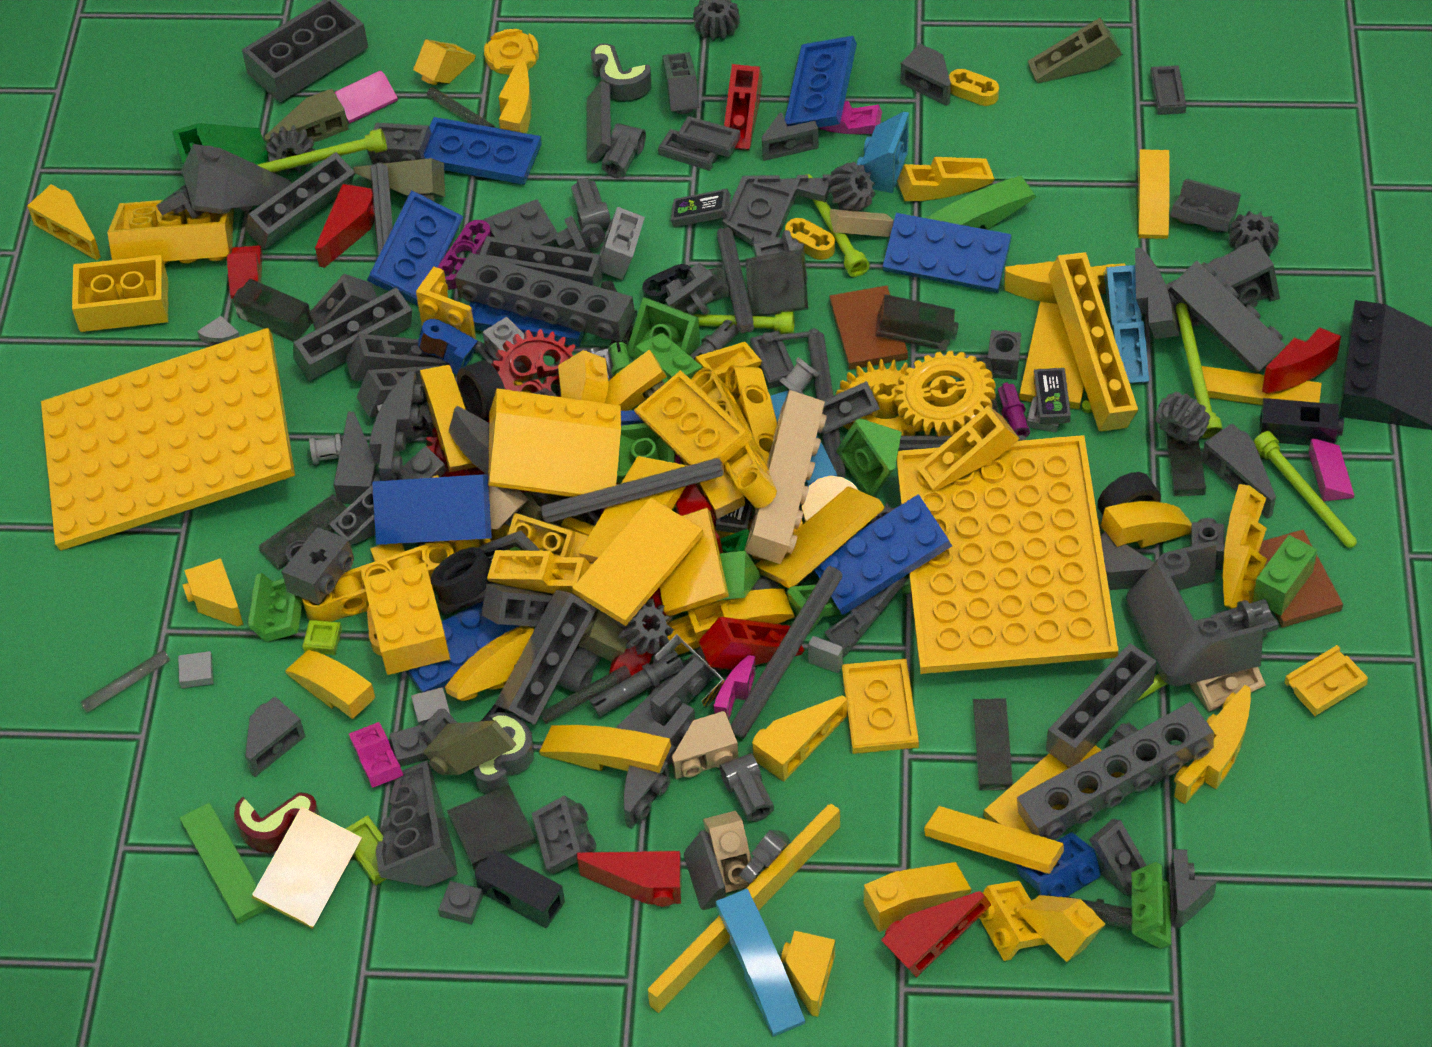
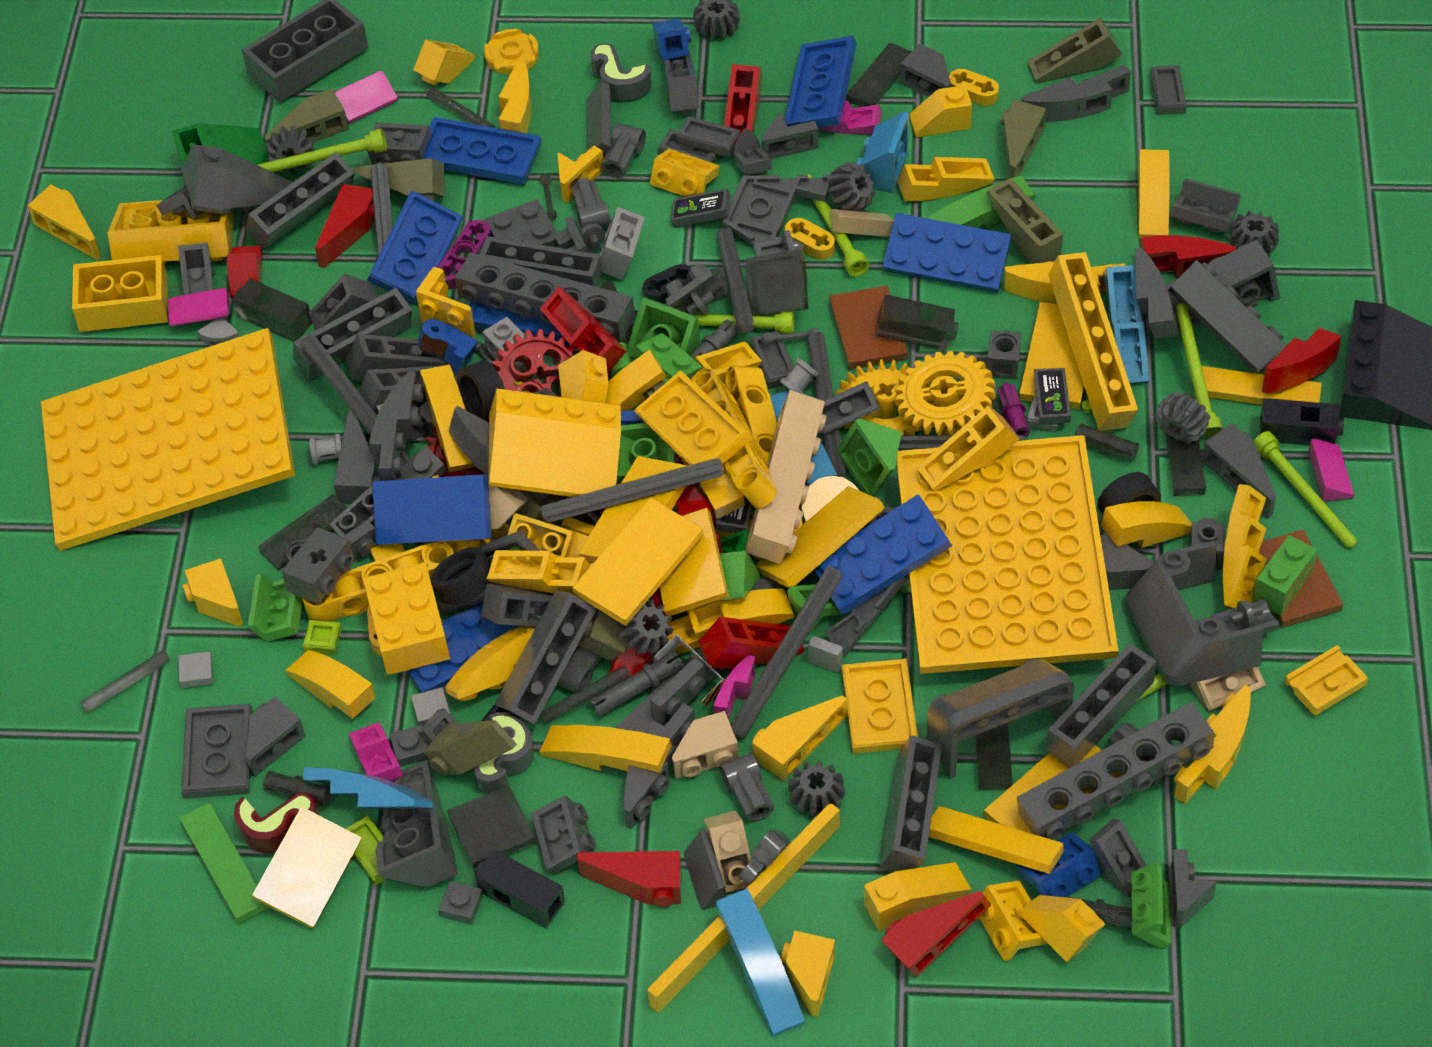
(196, 268): none -> dark grey slope
(198, 307): none -> dark pink slope
(216, 751): none -> dark grey tile
(290, 786): none -> clear smoke pin
(342, 385): none -> dark grey axle
(362, 540): none -> dark grey plate
(371, 790): none -> dark azure slope
(545, 181): none -> clear smoke hinge
(581, 327): none -> red slope
(587, 166): none -> yellow slope
(671, 38): none -> blue brick
(682, 173): none -> yellow bracket
(749, 155): none -> dark grey plate
(816, 788): none -> dark grey gear
(878, 77): none -> clear smoke tile
(911, 805): none -> dark grey brick
(943, 112): none -> yellow slope
(994, 703): none -> dark grey windscreen
(1021, 133): none -> olive slope
(1029, 227): none -> olive slope
(1071, 101): none -> dark grey slope
(1107, 442): none -> clear smoke pin
(1180, 252): none -> red slope

